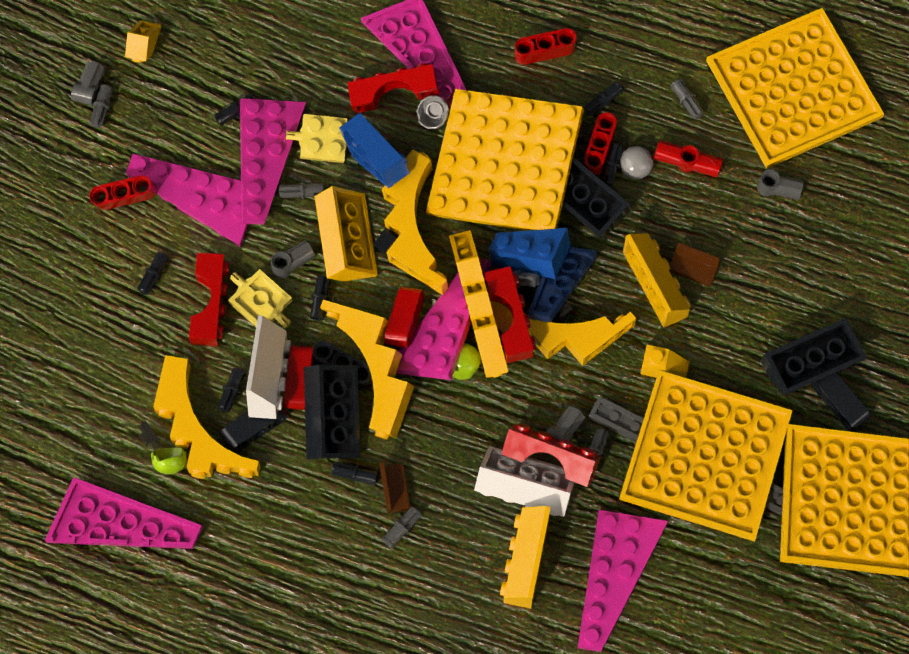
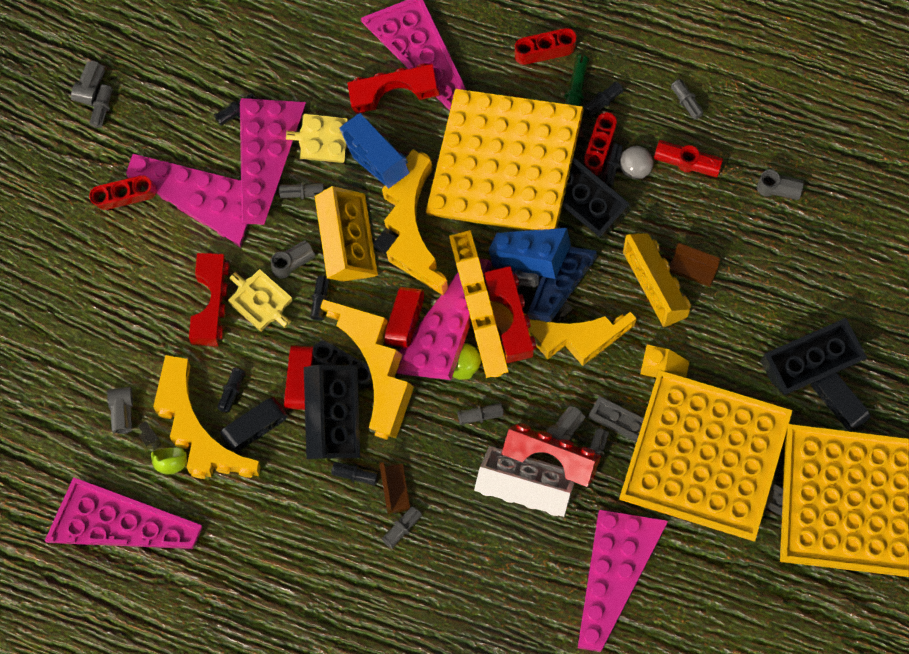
(120, 403): none -> dark grey piece
(142, 40): yellow slope -> none
(153, 273): black axle -> none
(267, 369): white slope -> none
(433, 112): light grey hair -> none
(480, 413): none -> dark grey axle
(526, 556): yellow slope -> none
(574, 95): none -> dark green pin
(794, 87): yellow plate -> none

